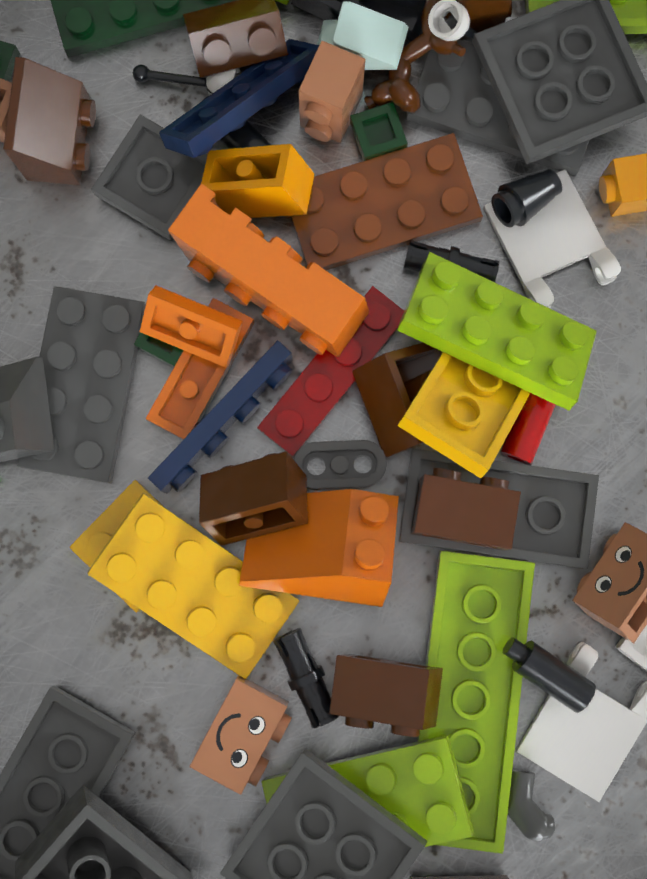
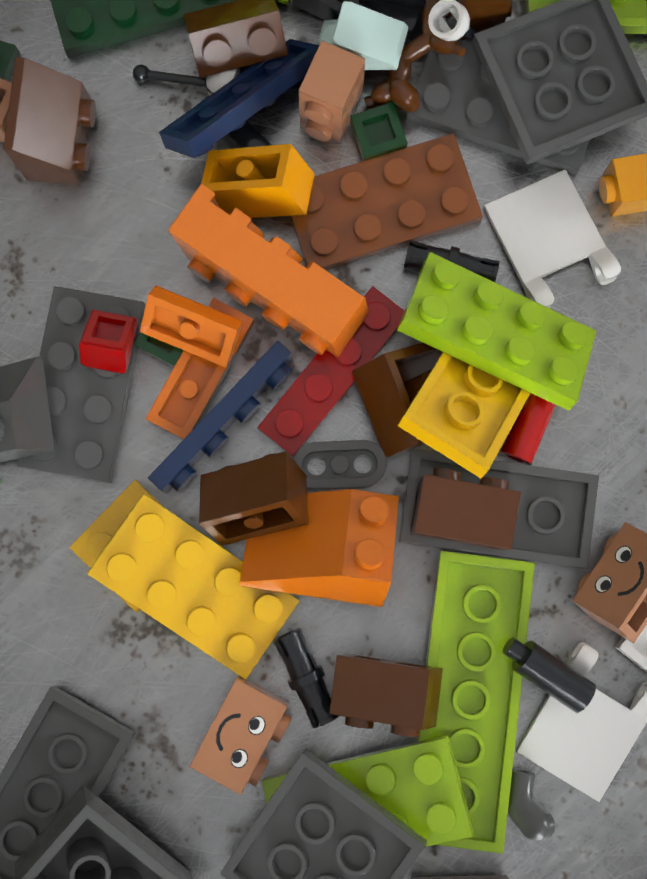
(107, 341): none -> red slope
(148, 178): dark grey plate -> none
(525, 197): black cone -> none

